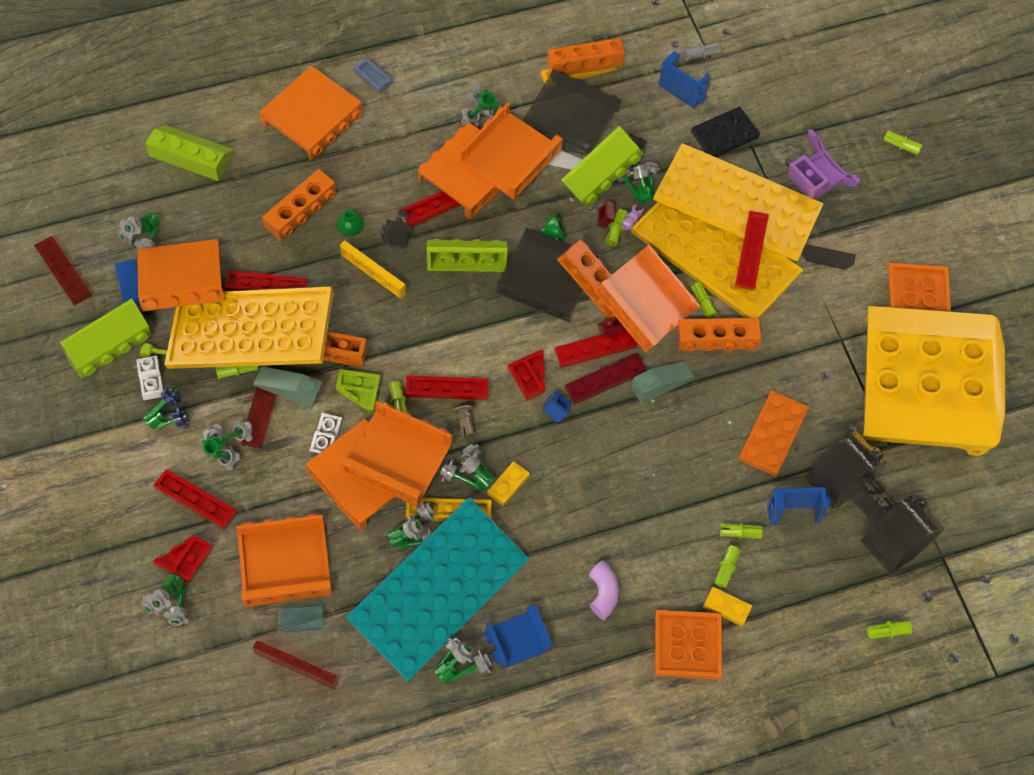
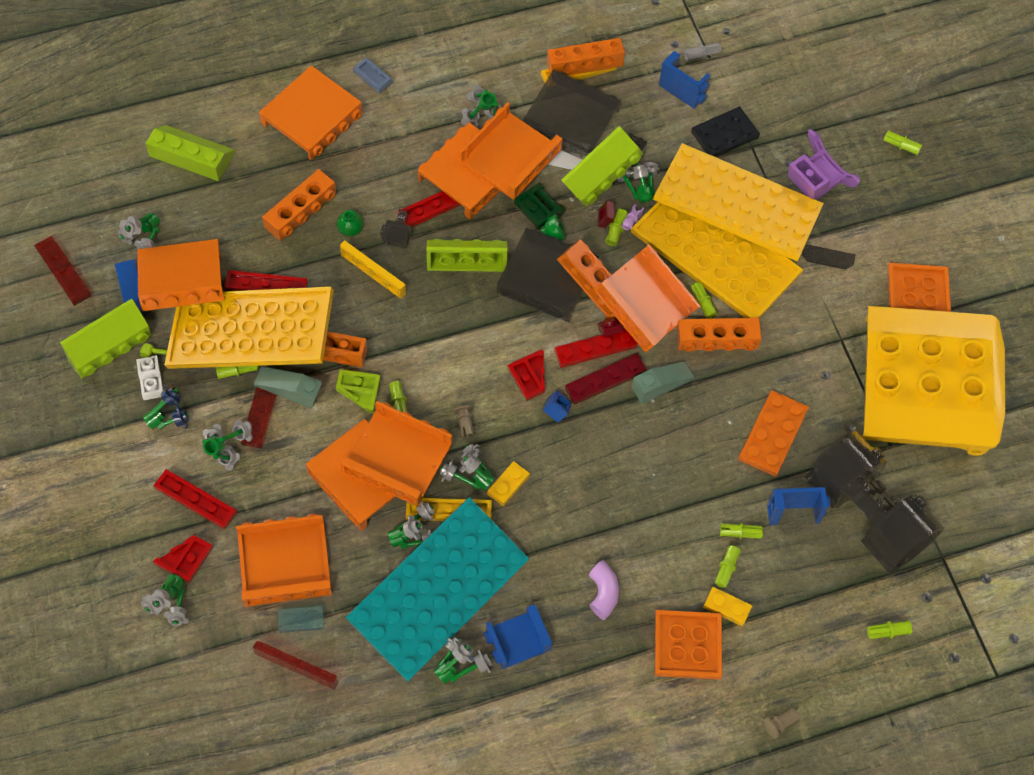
(326, 432): white slope -> none
(446, 387): red plate -> none
(534, 208): none -> dark green plate
(751, 250): red plate -> none

